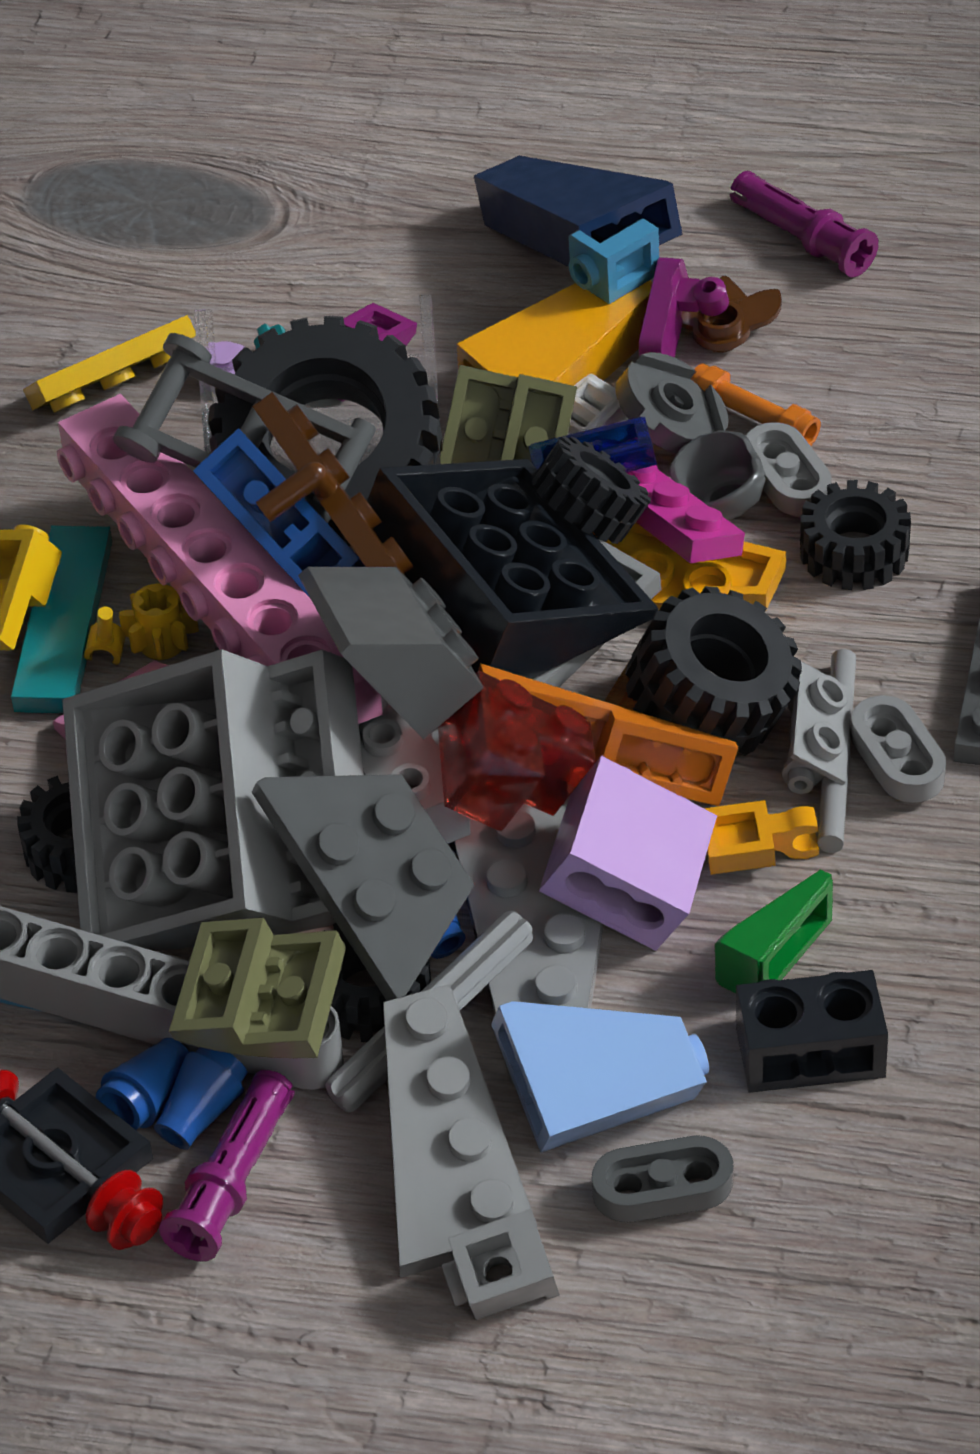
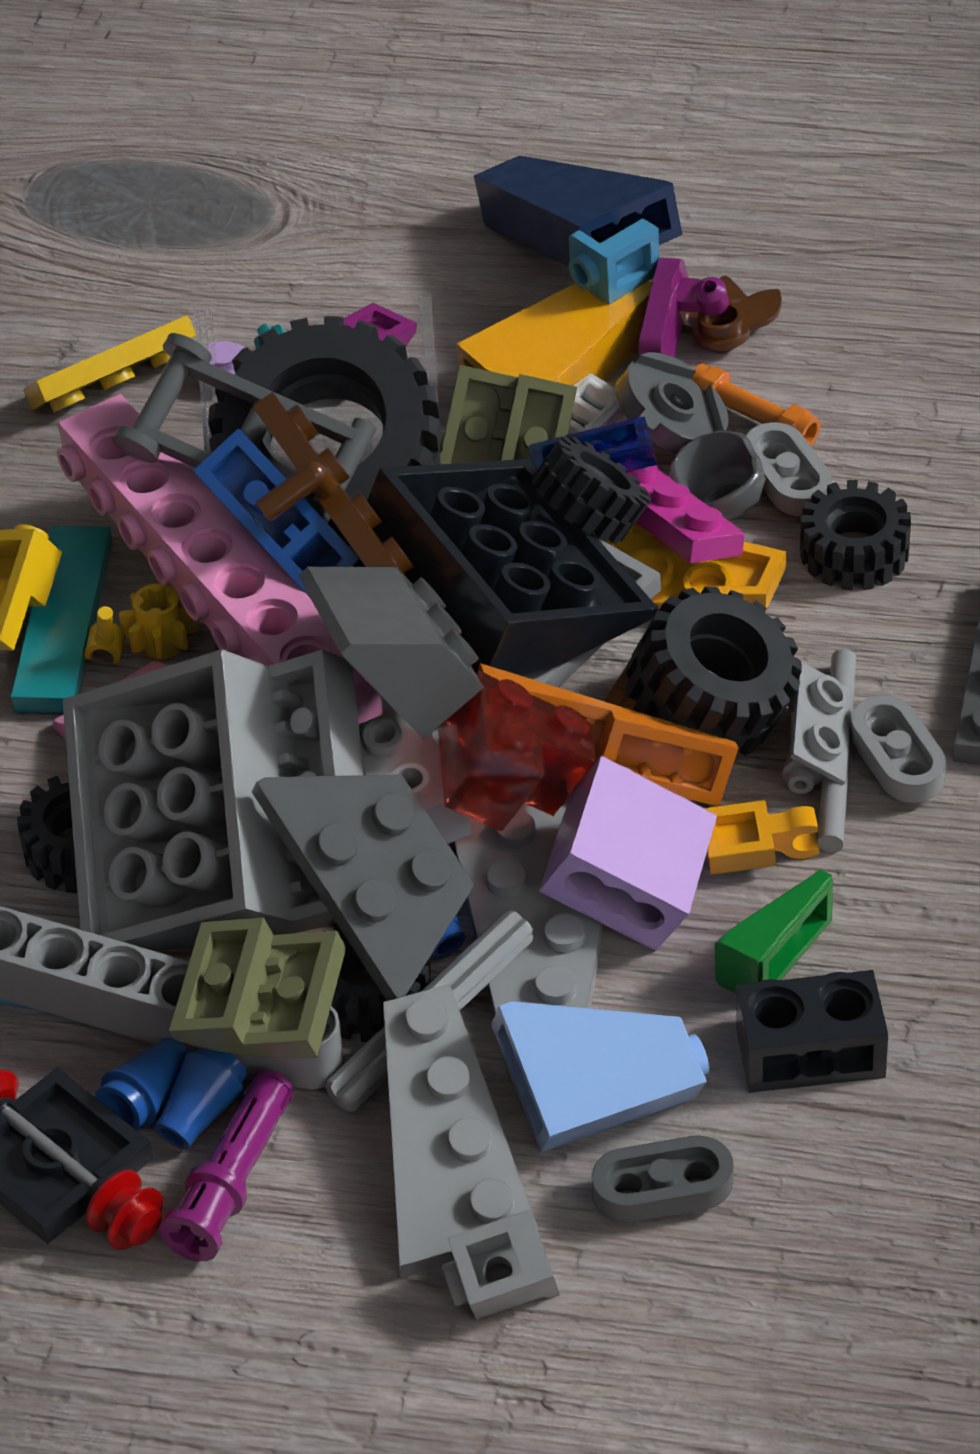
(821, 230): magenta pin -> none

